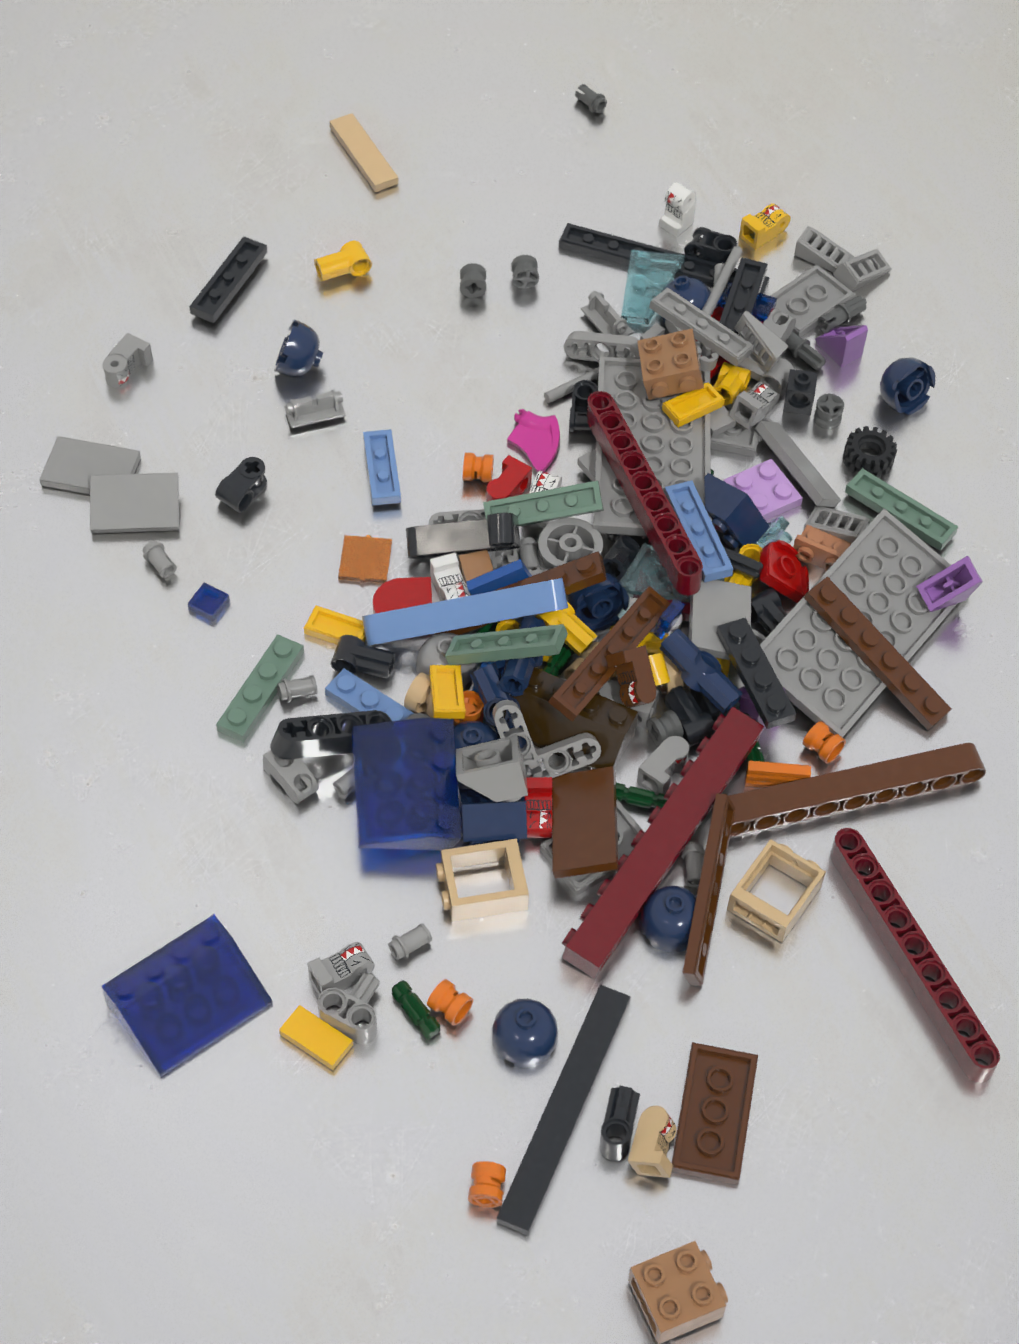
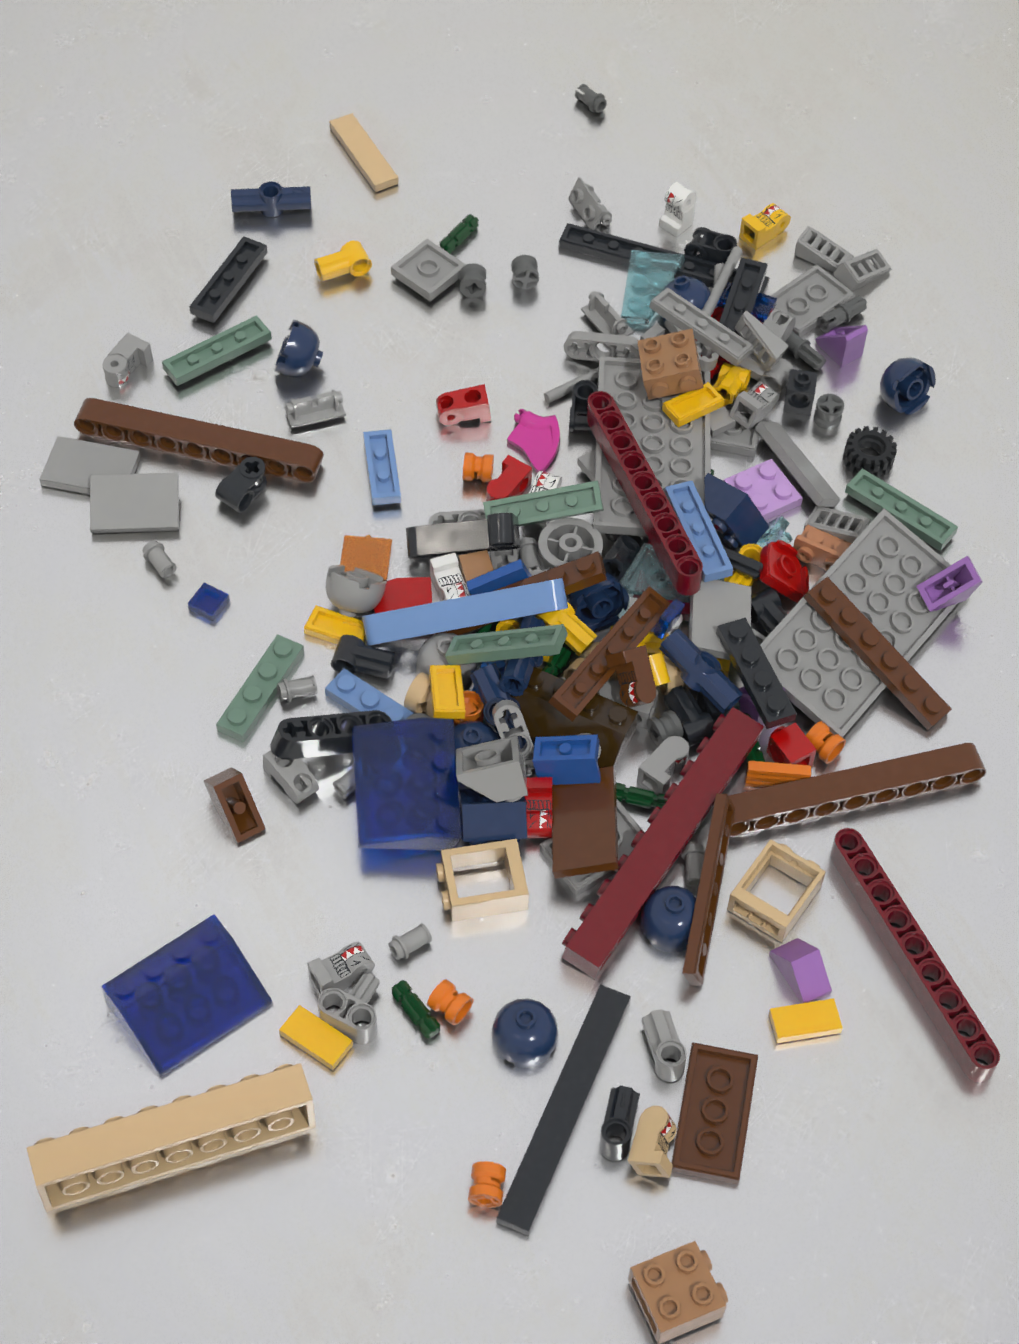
(171, 1136): none -> tan brick
(197, 439): none -> reddish brown beam
(216, 350): none -> sand green plate
(234, 804): none -> reddish brown slope
(271, 199): none -> dark blue piece
(354, 590): none -> light grey cylinder
(428, 269): none -> light grey plate
(459, 233): none -> dark green axle
(463, 405): none -> red leg
(567, 759): none -> blue panel
(588, 205): none -> light grey hinge
(664, 1044): none -> light grey piece
(790, 746): none -> red brick
(802, 969): none -> medium lavender slope
(805, 1020): none -> yellow tile

